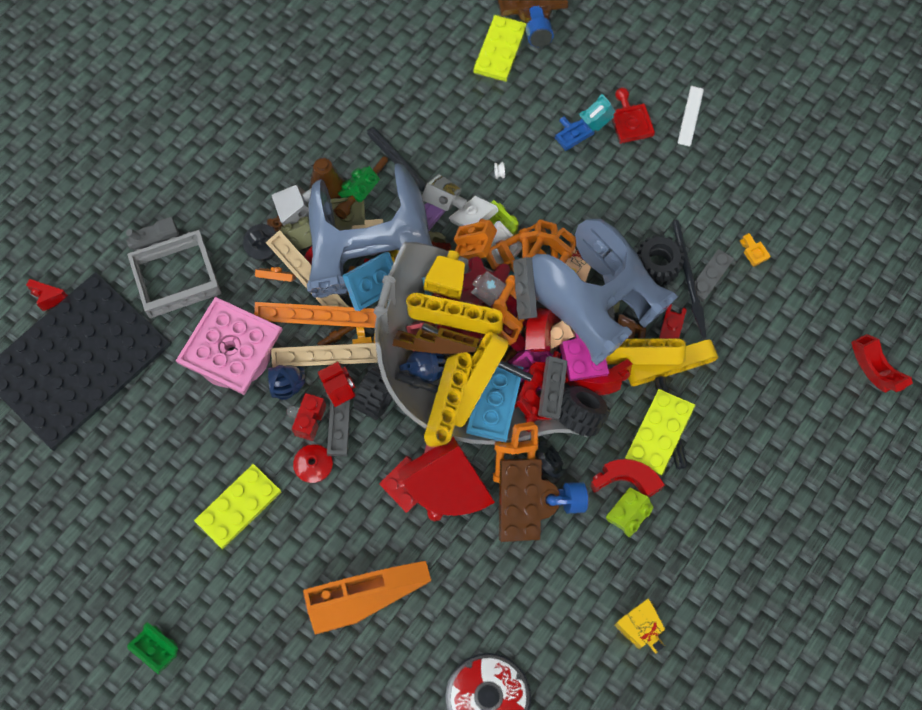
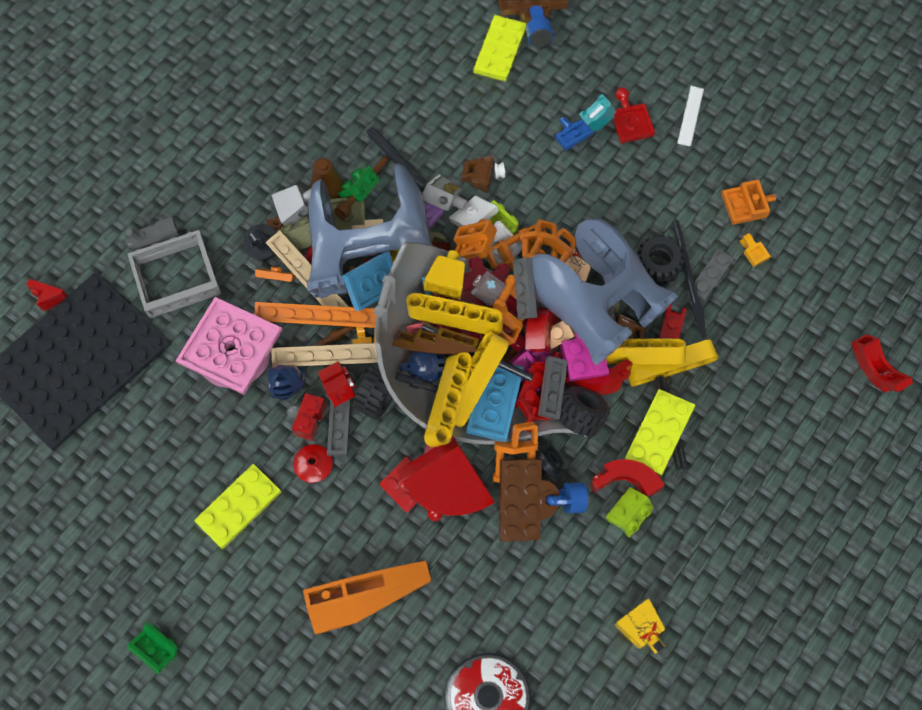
(482, 172): none -> reddish brown piece
(747, 202): none -> orange plate

